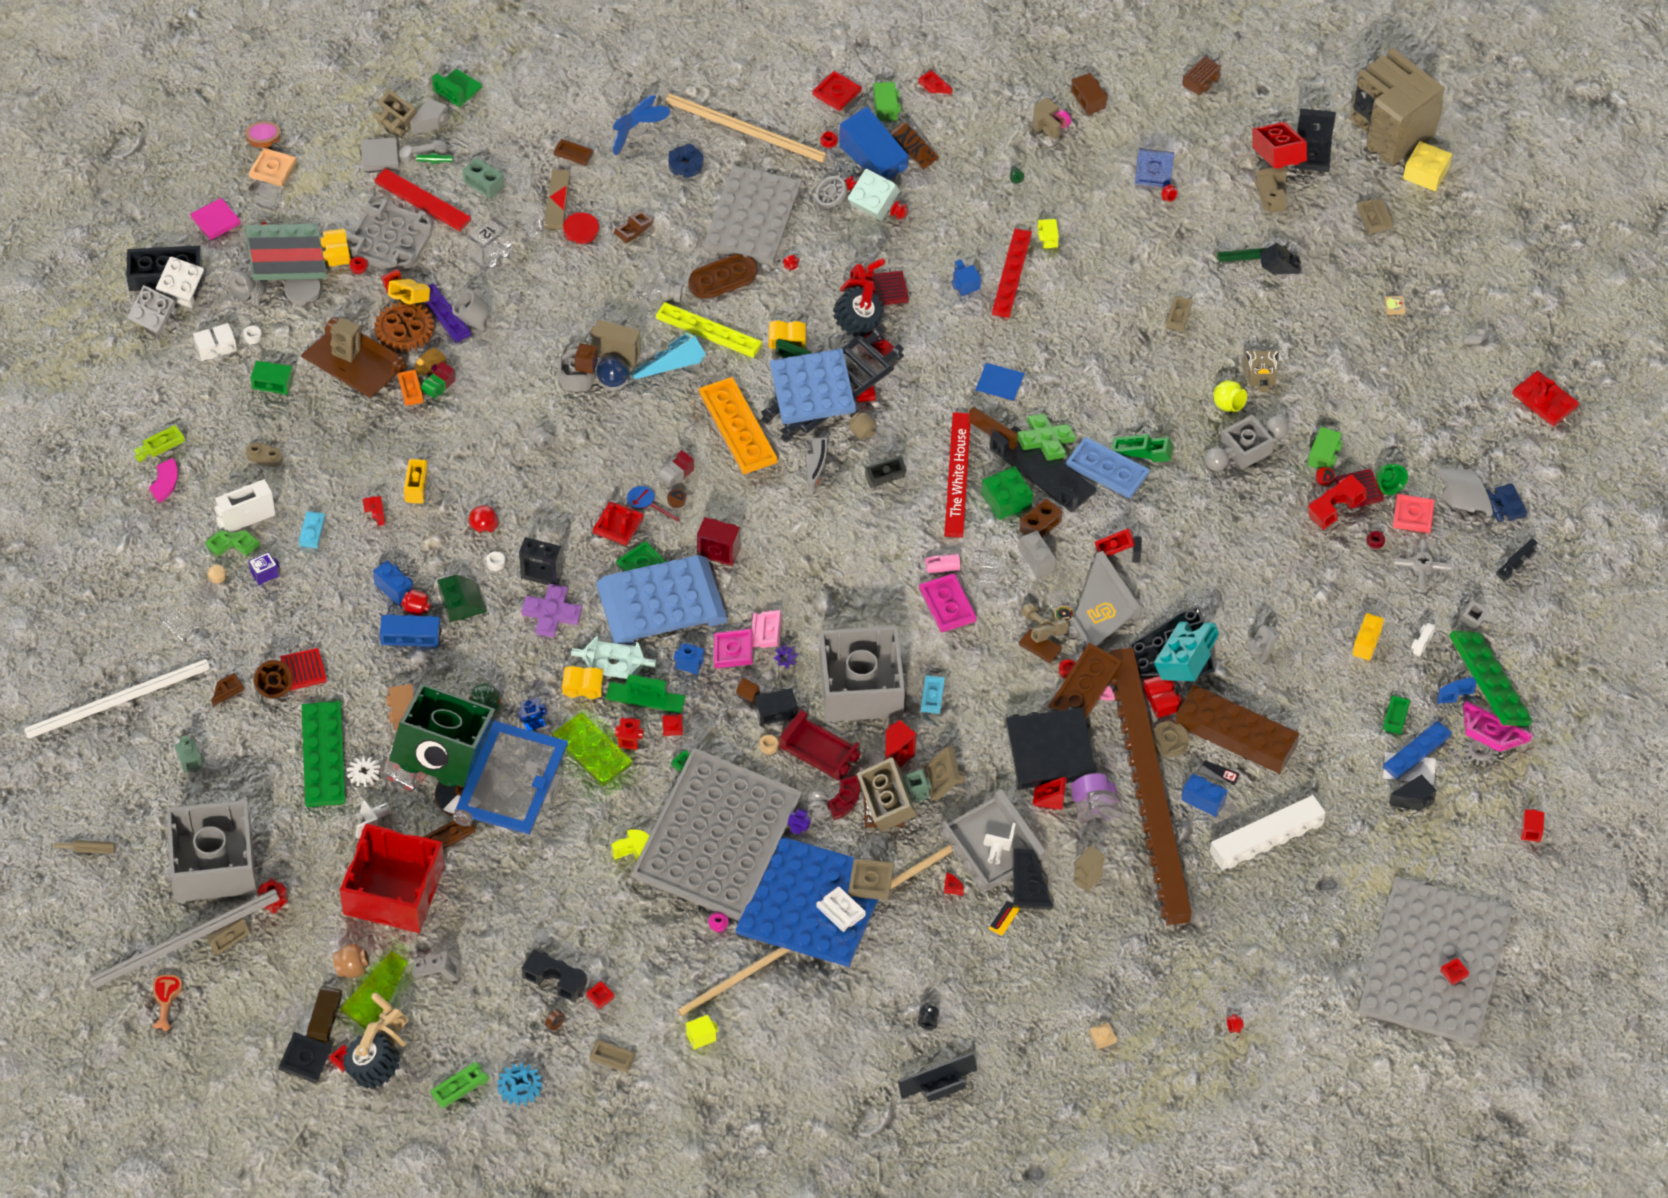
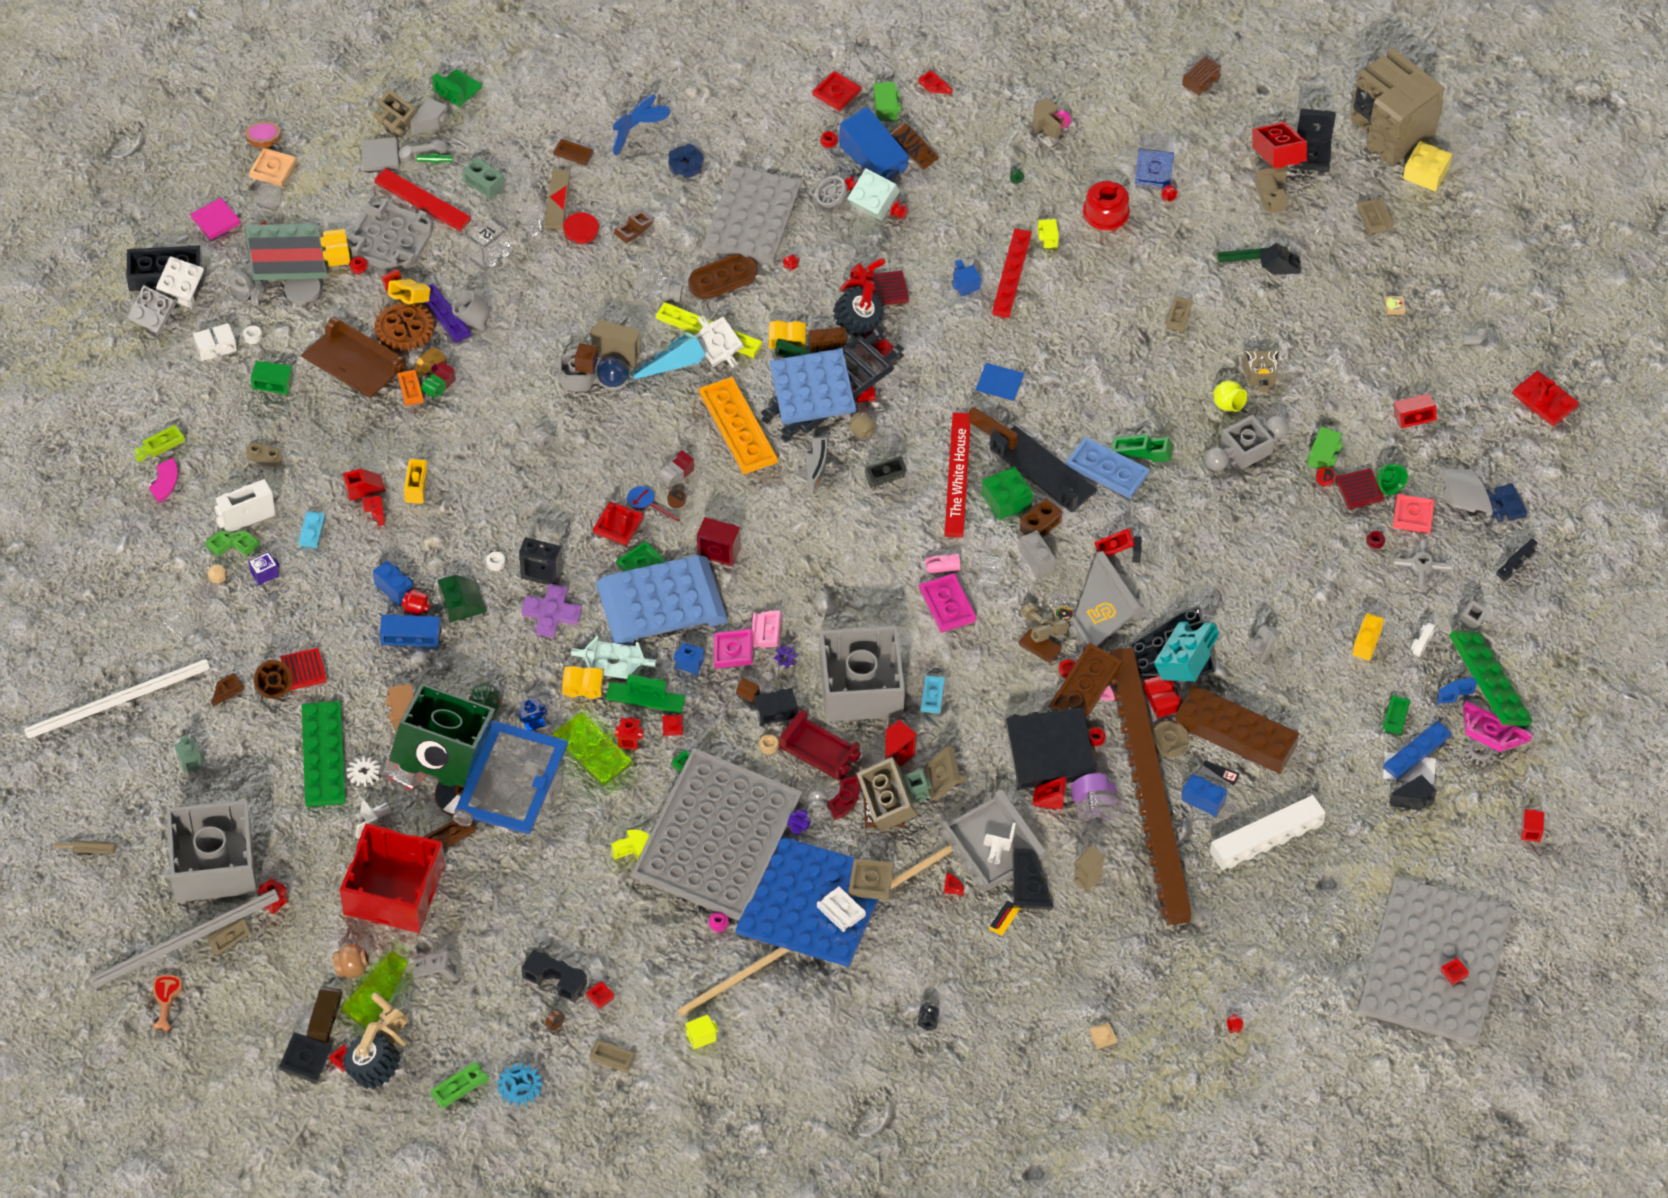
(345, 339): dark tan brick -> none
(362, 483): none -> red slope
(483, 519): red hair -> none
(718, 341): none -> white plate
(746, 127): tan axle -> none
(826, 339): none -> reddish brown brick
(939, 1080): black bracket -> none
(1046, 436): bright green plate -> none
(1089, 93): reddish brown brick -> none
(1096, 732): none -> red plate
(1106, 206): none -> red wheel
(1347, 491): red arch -> none
(1415, 411): none -> brick

